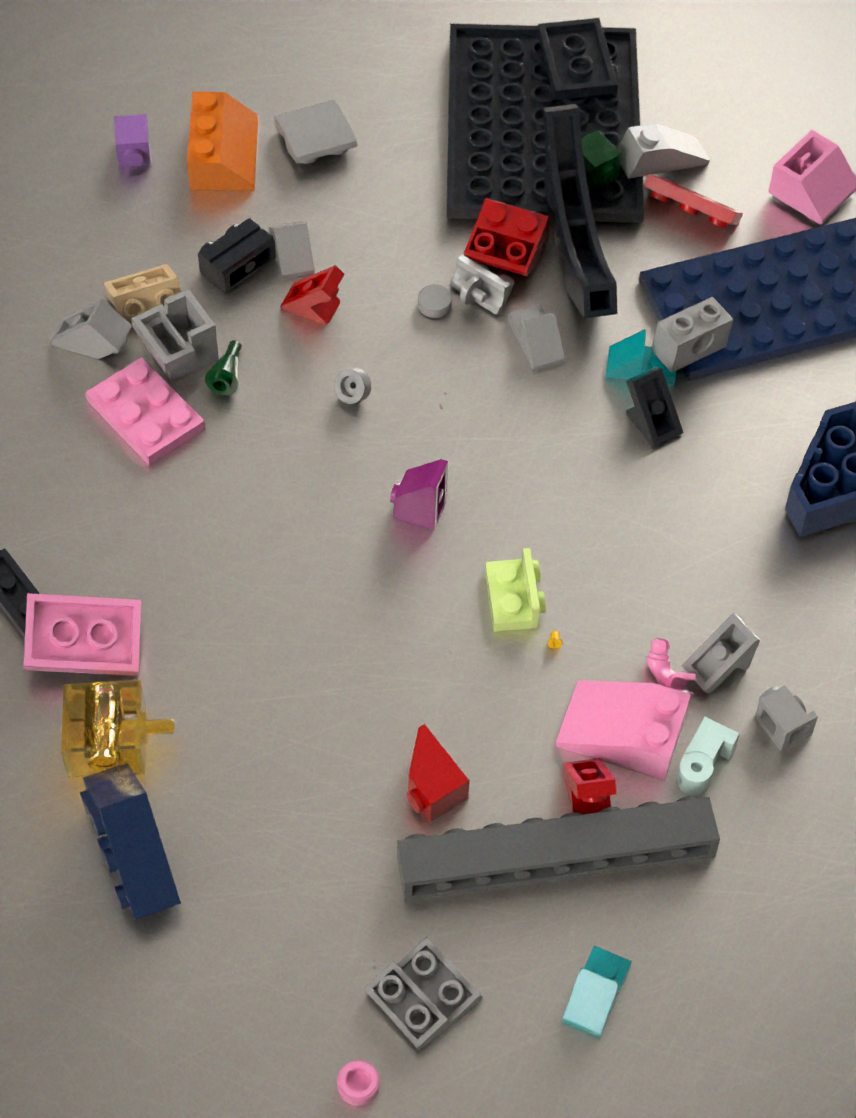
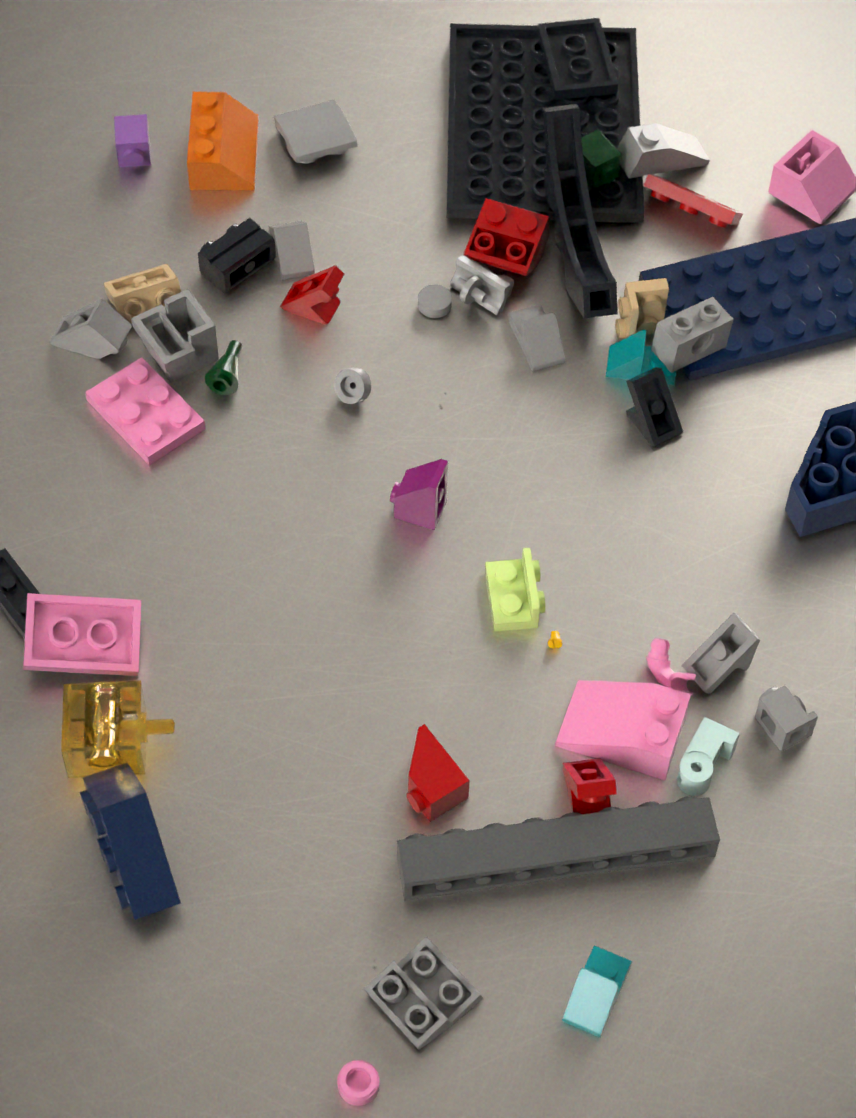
(641, 307): none -> tan bracket

